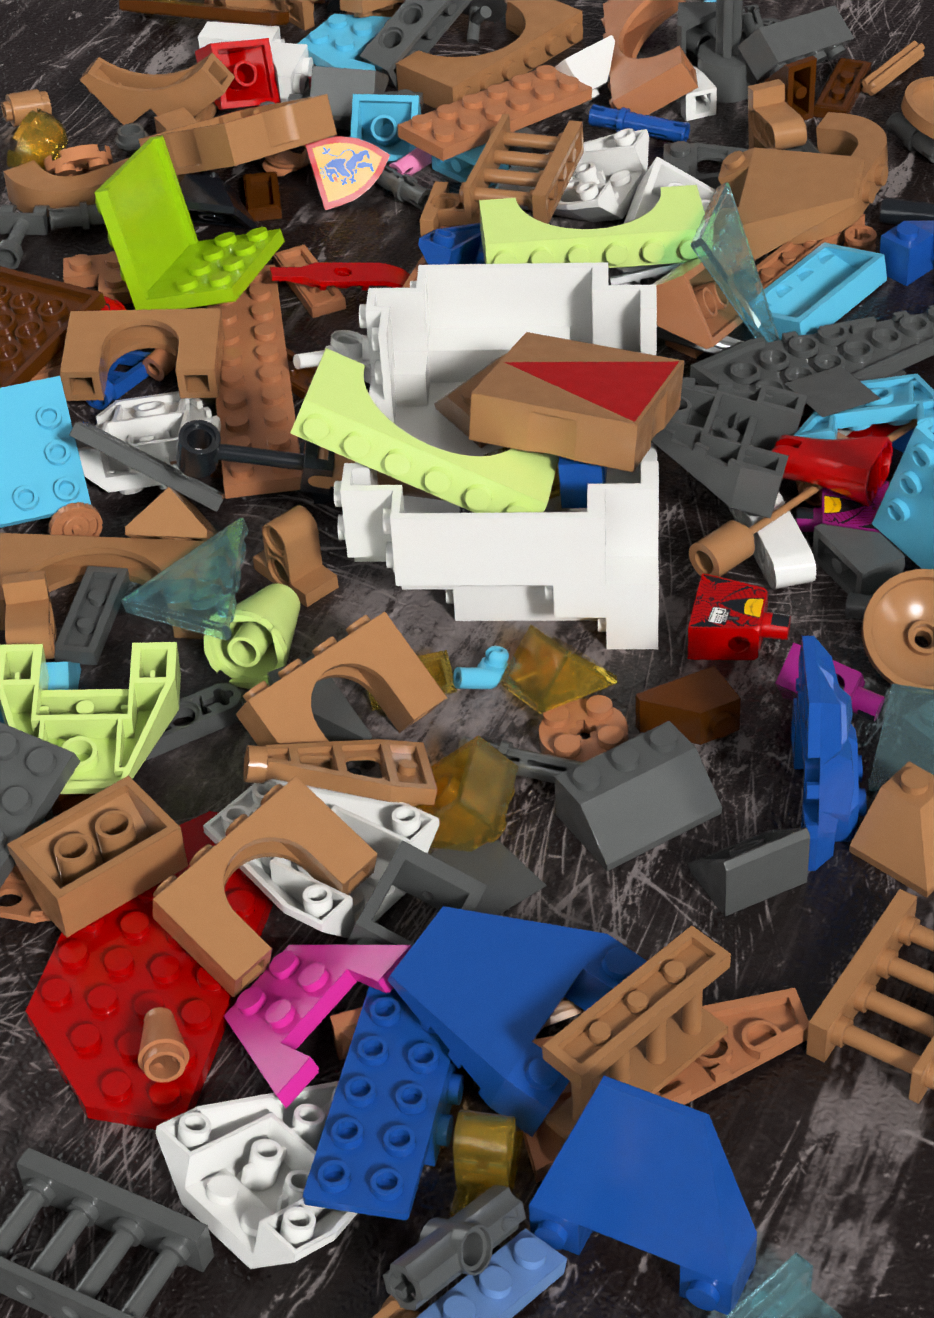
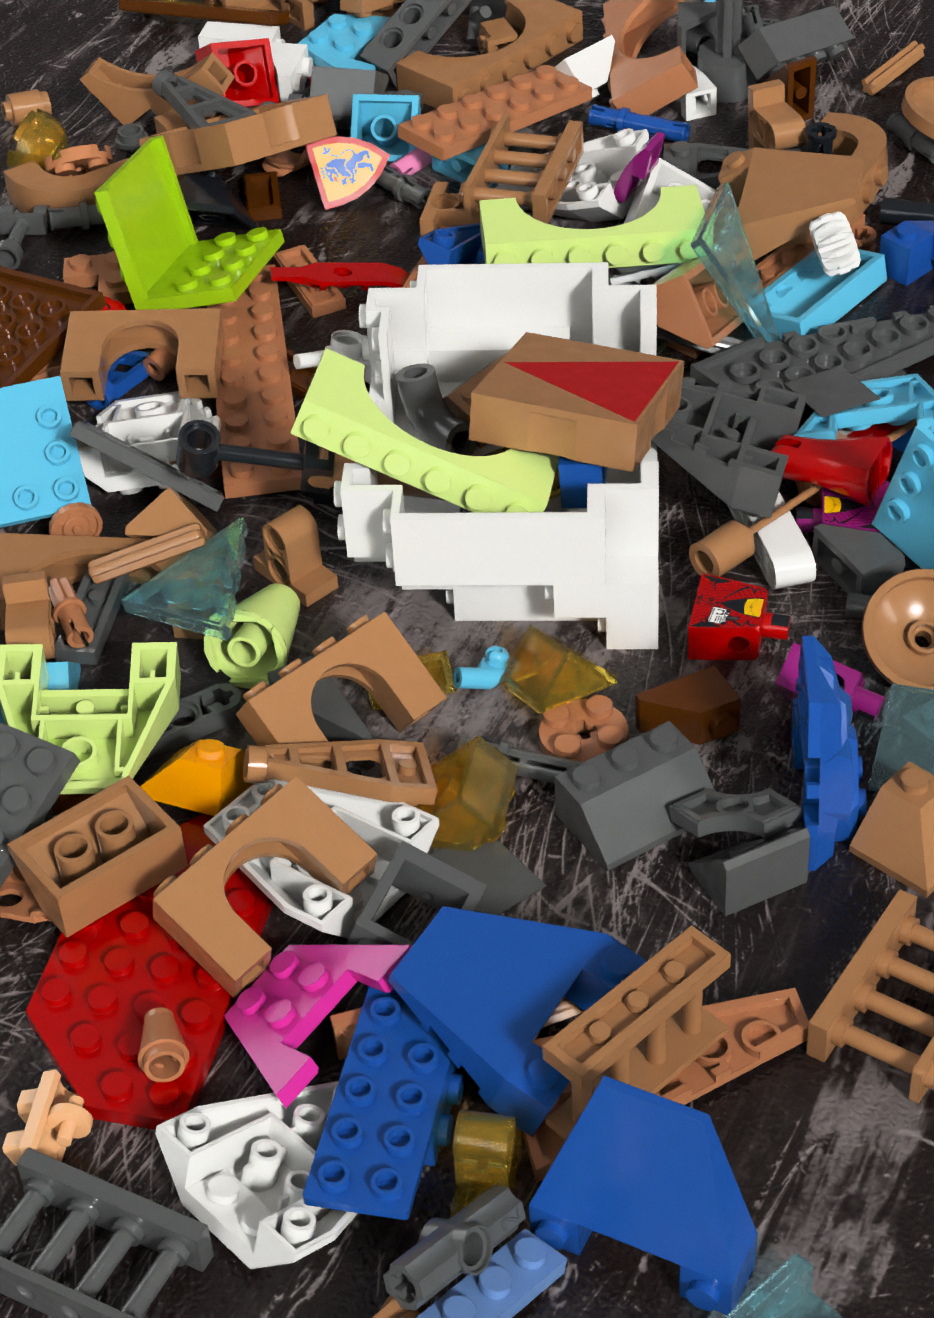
(51, 1120): none -> light nougat hips
(70, 612): none -> nougat axle
(147, 553): none -> medium nougat axle
(179, 90): none -> dark grey plate
(200, 777): none -> light orange slope
(429, 412): none -> dark grey cylinder
(495, 35): none -> medium nougat brick
(639, 167): none -> magenta slope
(754, 813): none -> dark grey tile
(828, 132): none -> black bush
(834, 243): none -> white gear
(842, 87): reddish brown tile -> none

